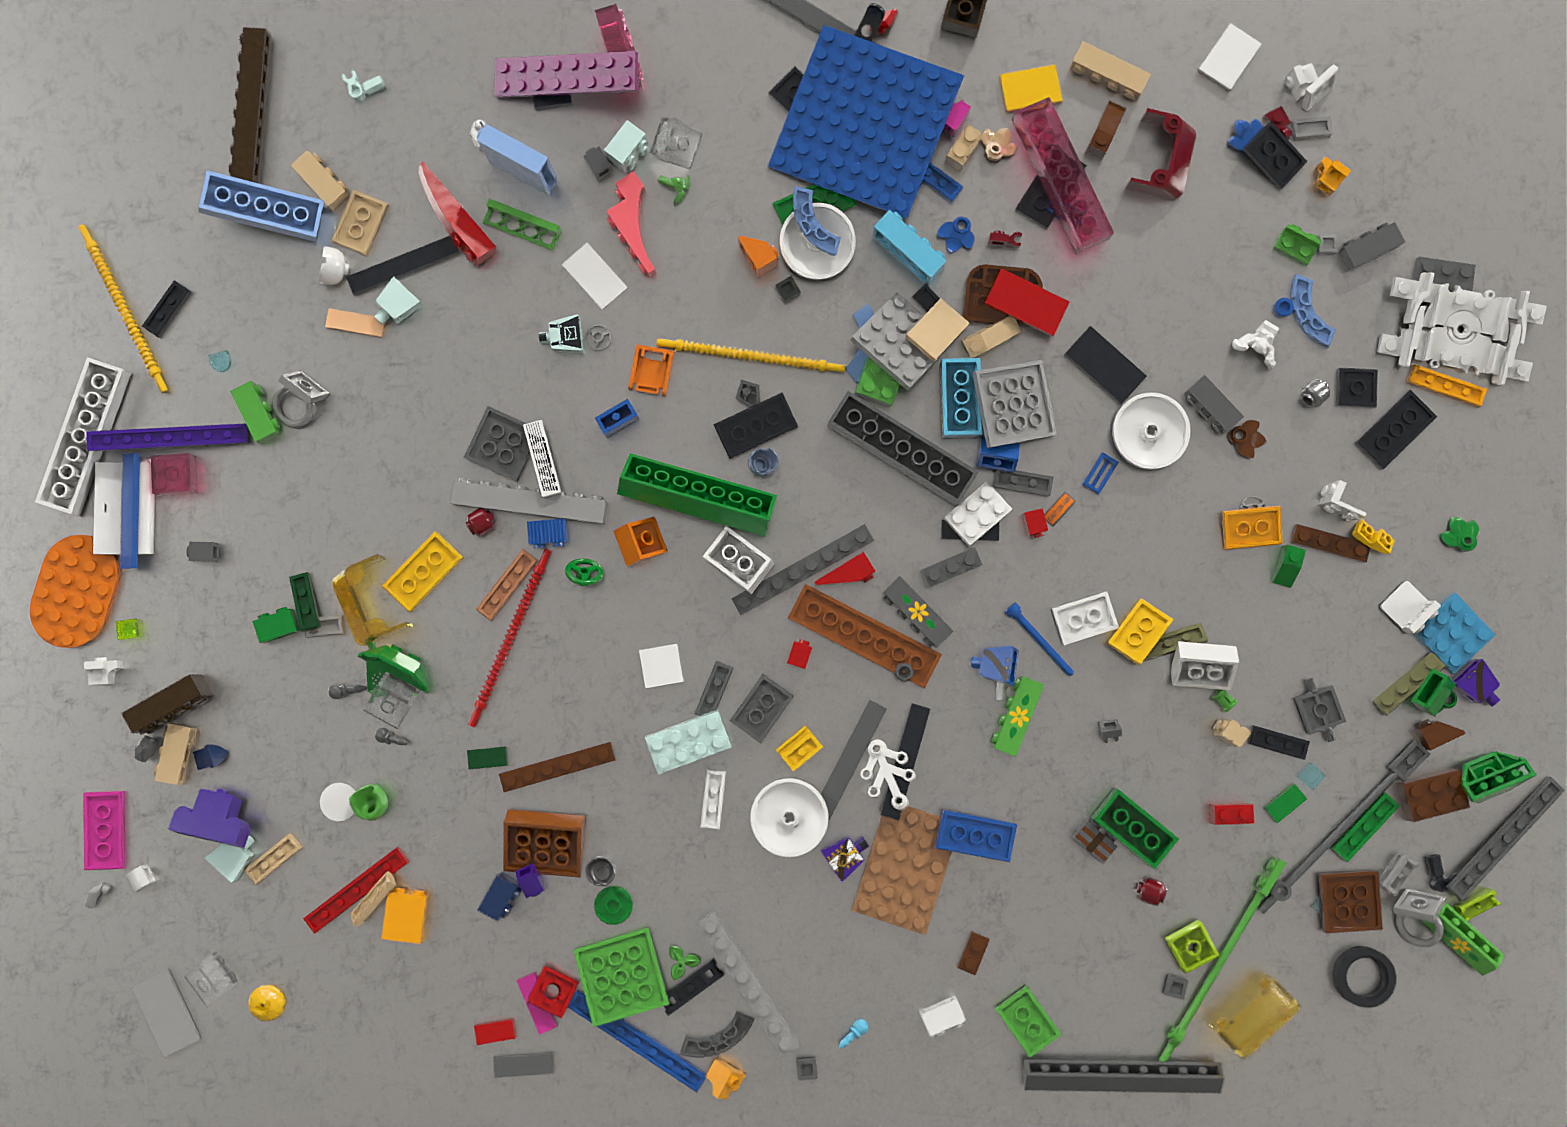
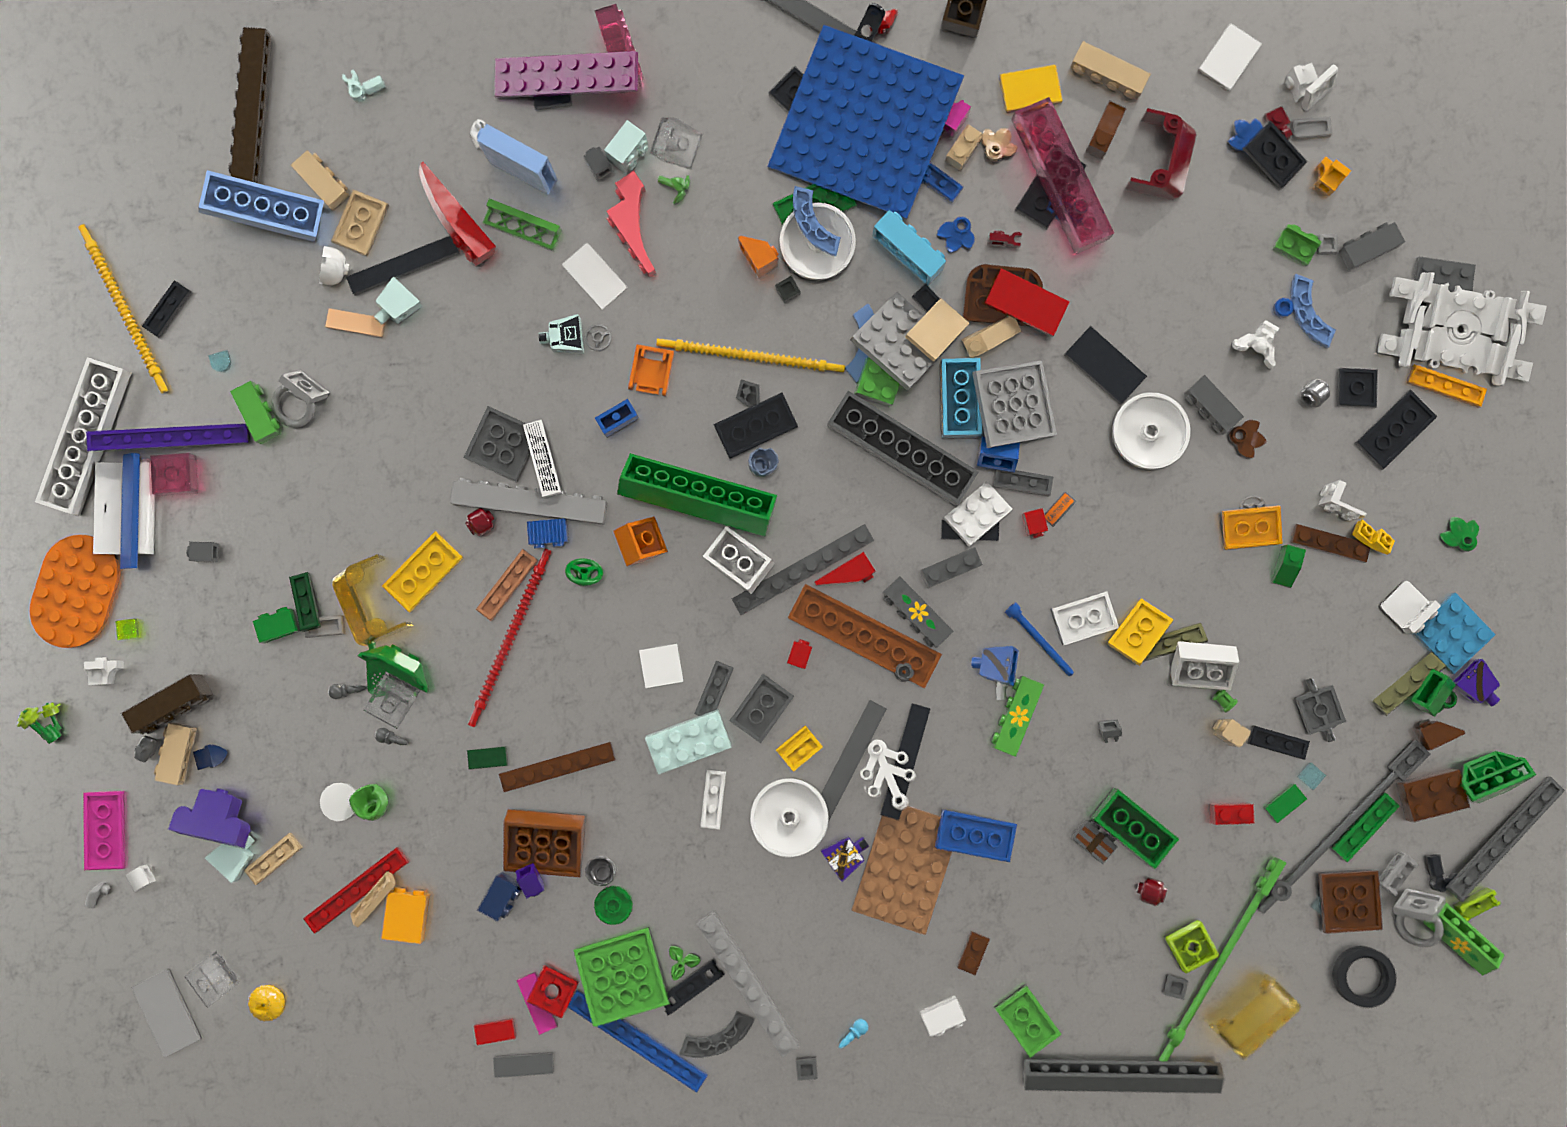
(29, 717): none -> plant
(724, 1079): light orange brick -> none
(1092, 486): blue tile -> none

